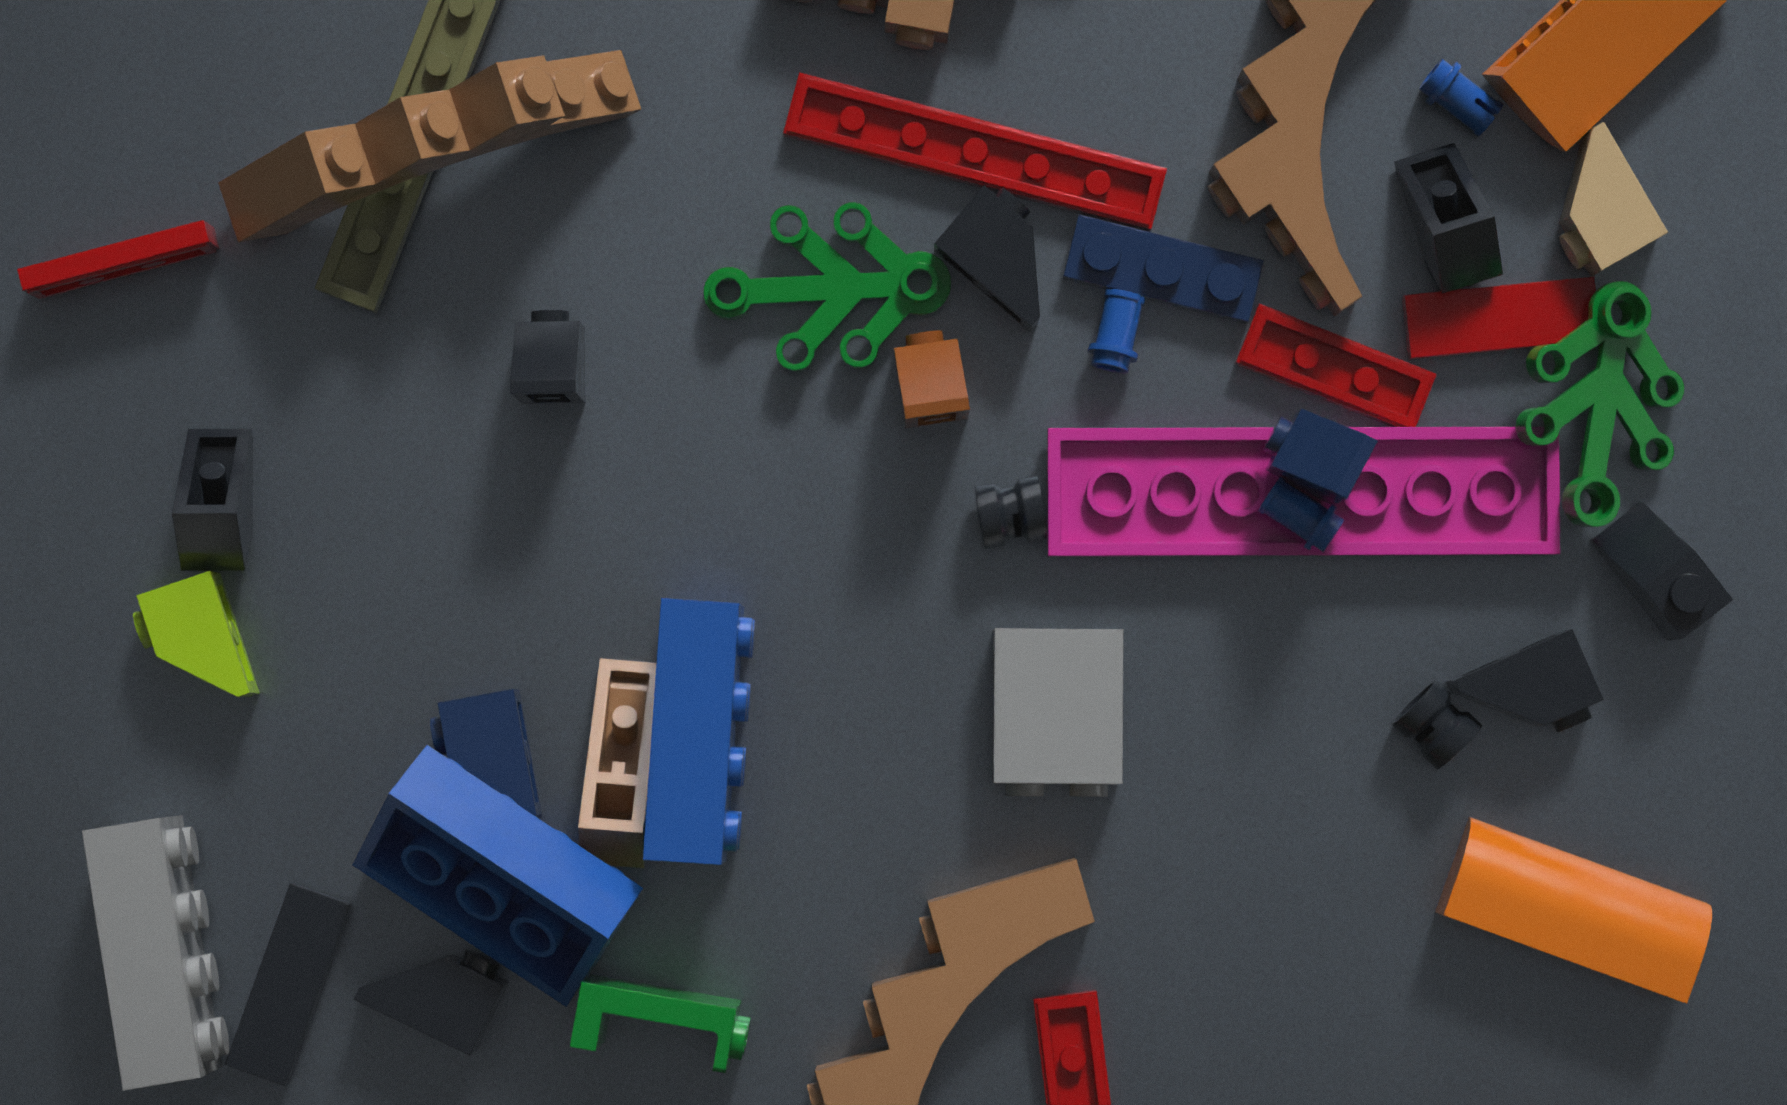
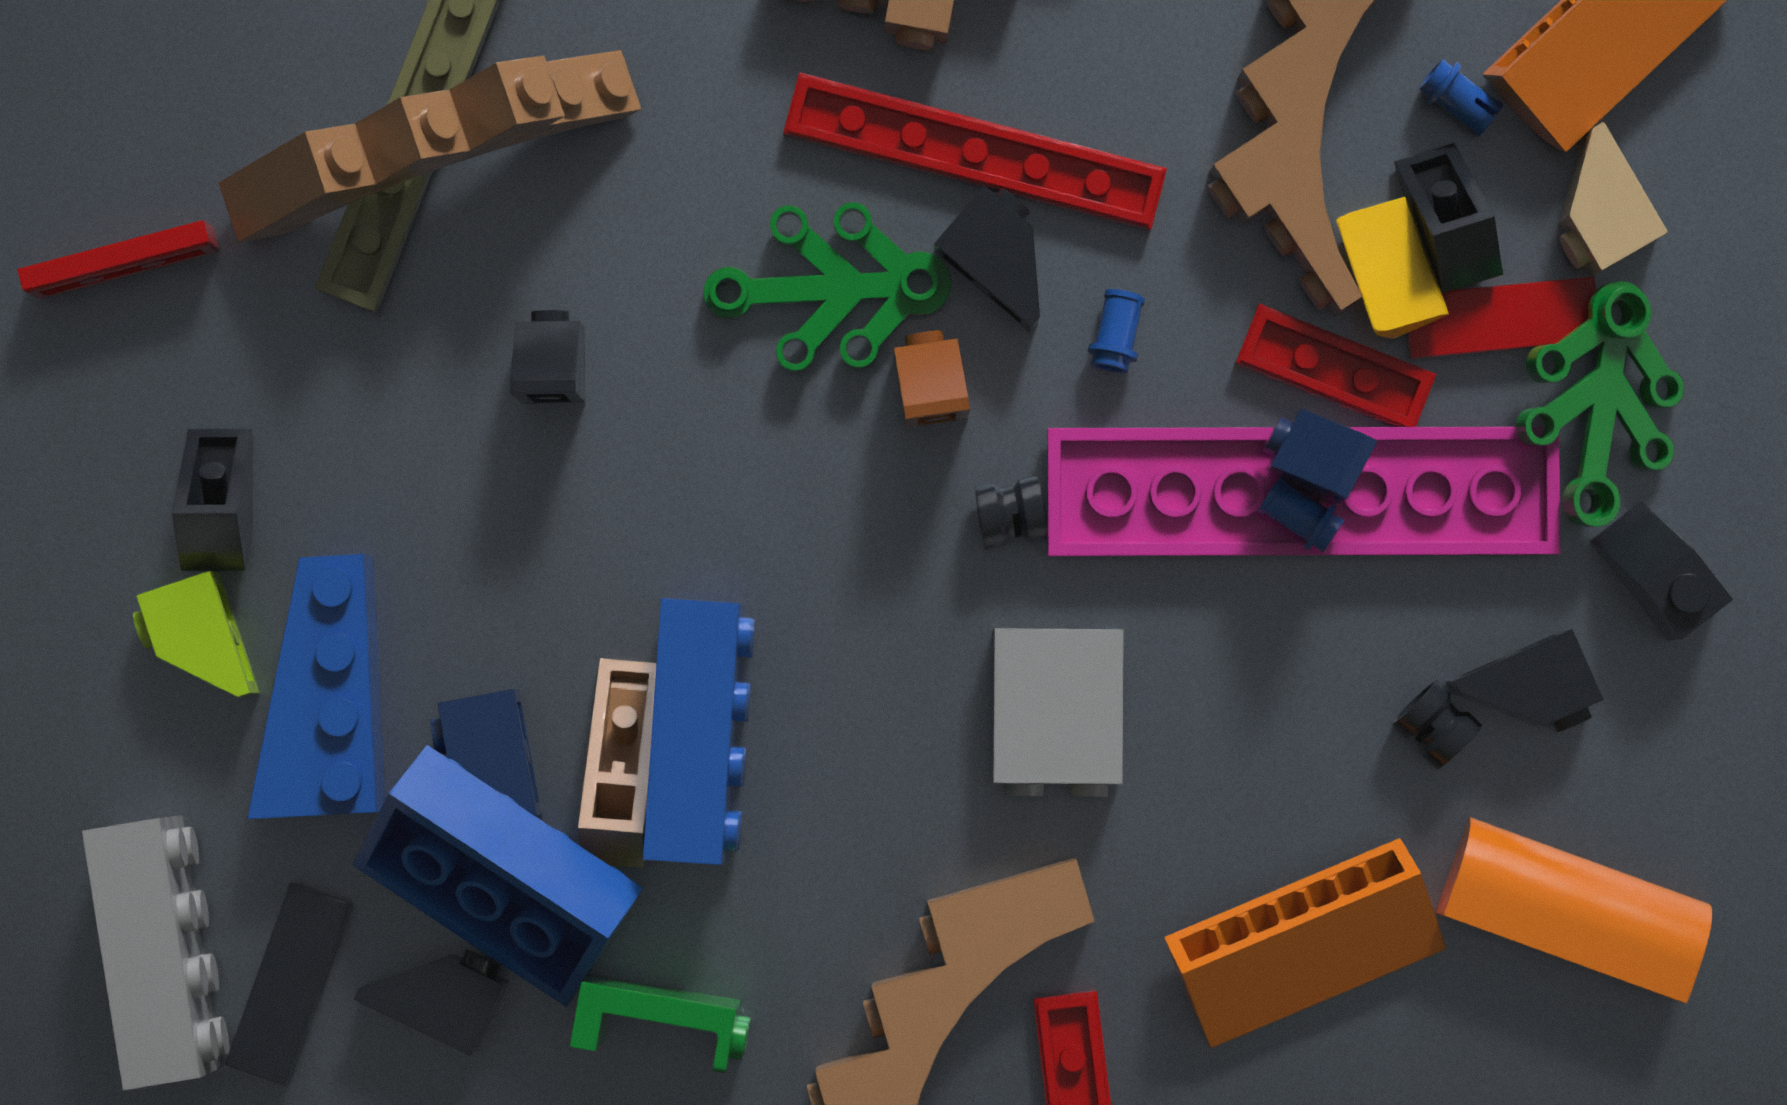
(325, 703): none -> blue wedge
(1163, 269): dark blue plate -> none
(1306, 942): none -> orange brick
(1392, 268): none -> yellow slope

